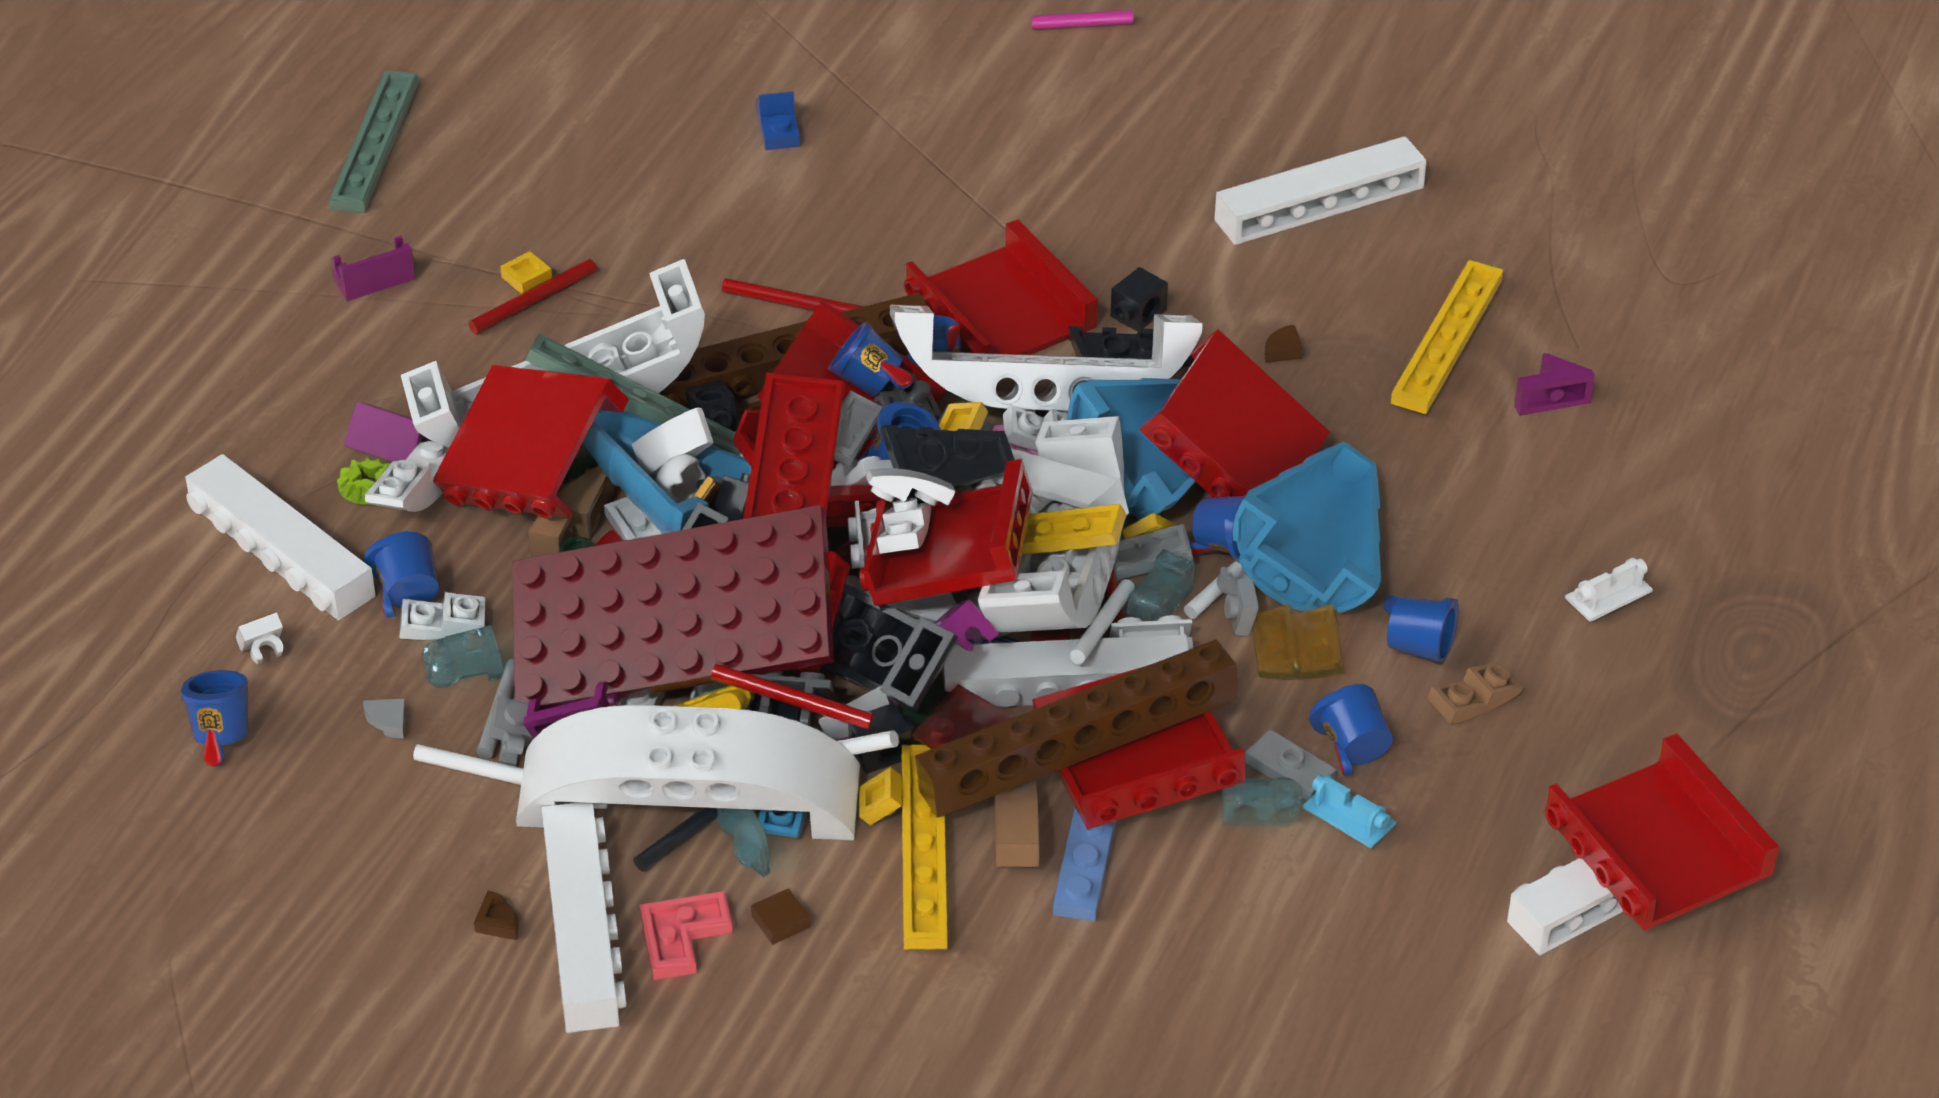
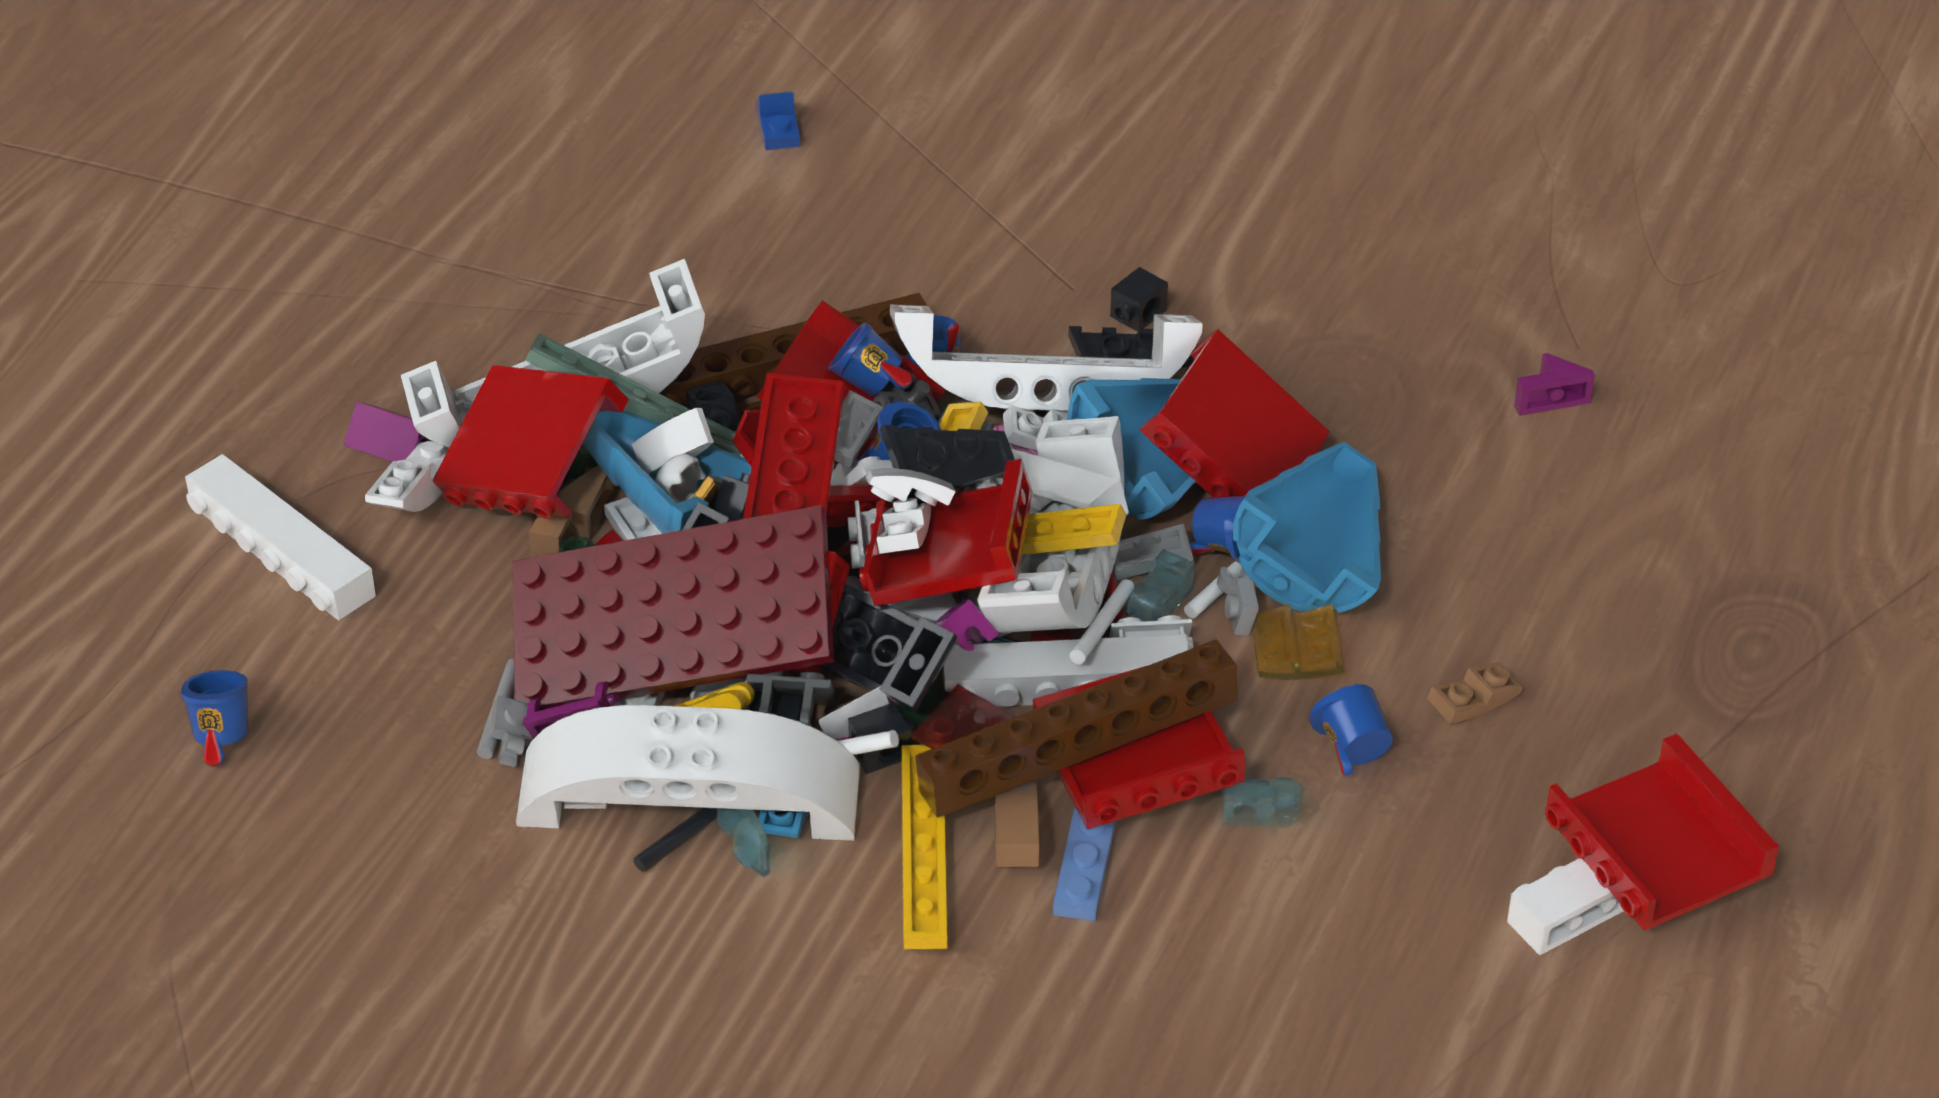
(259, 633): white tile -> none
(352, 485): lime gear -> none
(374, 142): sand green tile -> none
(374, 272): magenta hinge -> none
(386, 716): light grey tile -> none
(404, 568): blue hat -> none
(436, 620): white slope -> none
(462, 657): clear light blue leg -> none
(468, 764): white bar -> none
(496, 917): reddish brown tile -> none
(525, 272): yellow plate -> none
(532, 296): red bar -> none
(580, 917): white brick -> none
(676, 922): coral tile -> none
(780, 916): reddish brown tile -> none
(781, 296): red bar -> none
(792, 696): red bar -> none
(880, 796): yellow plate -> none
(1008, 298): red panel -> none
(1082, 19): dark pink bar -> none
(1146, 525): yellow tile -> none
(1282, 758): light grey plate -> none
(1283, 345): reddish brown tile -> none
(1319, 190): white brick -> none
(1348, 813): medium azure hinge -> none
(1422, 626): blue hat -> none
(1447, 337): yellow plate -> none
(1610, 591): white hinge -> none

